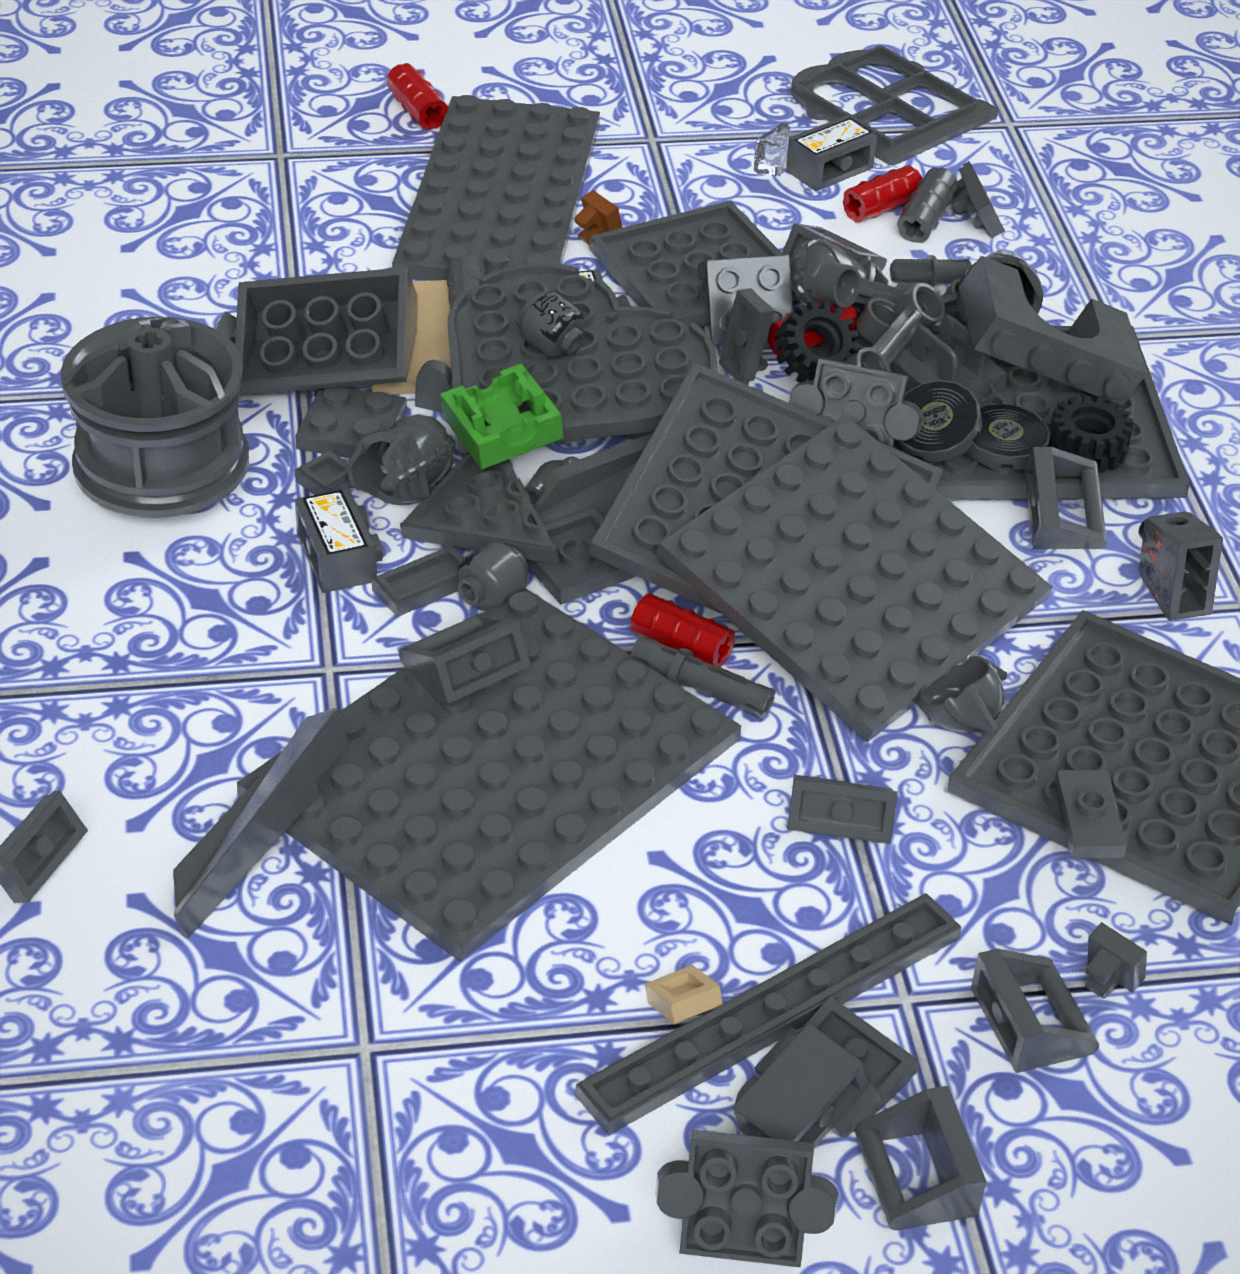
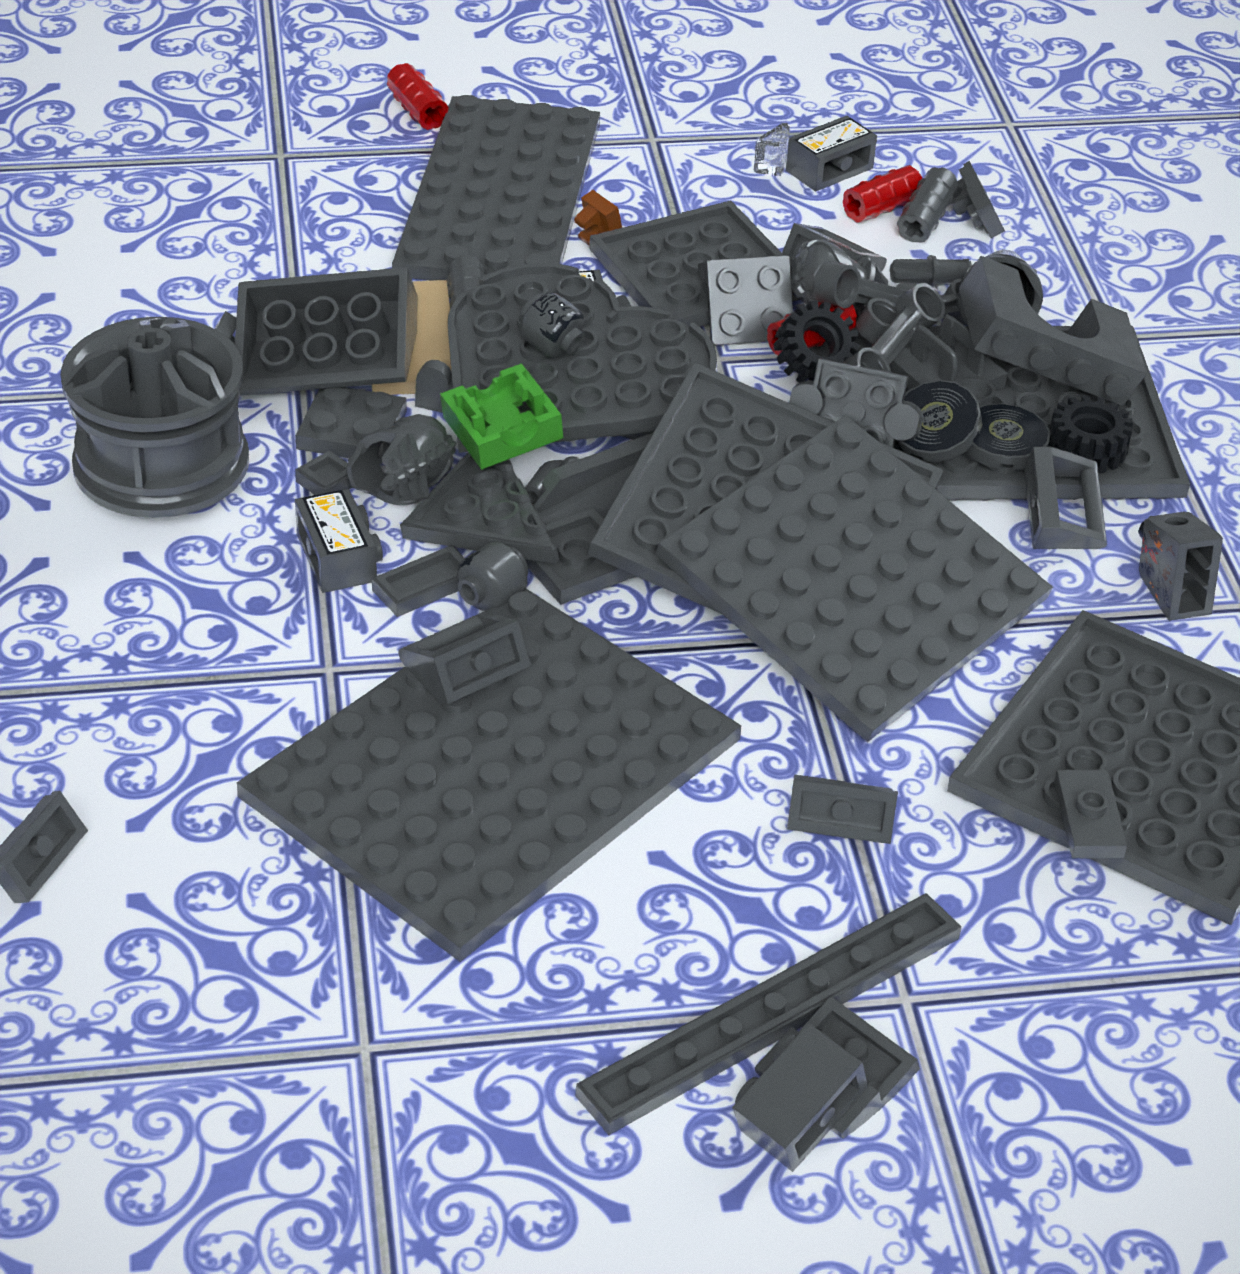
(256, 820): dark grey wedge -> none
(682, 628): red axle -> none
(683, 994): tan tile -> none
(710, 679): dark grey pin -> none
(746, 1198): dark grey piece -> none
(747, 336): dark grey plate -> none
(929, 132): dark grey window -> none
(962, 1178): dark grey tile -> none
(966, 697): dark grey piece -> none
(1019, 1032): dark grey tile -> none
(1113, 962): dark grey tile -> none

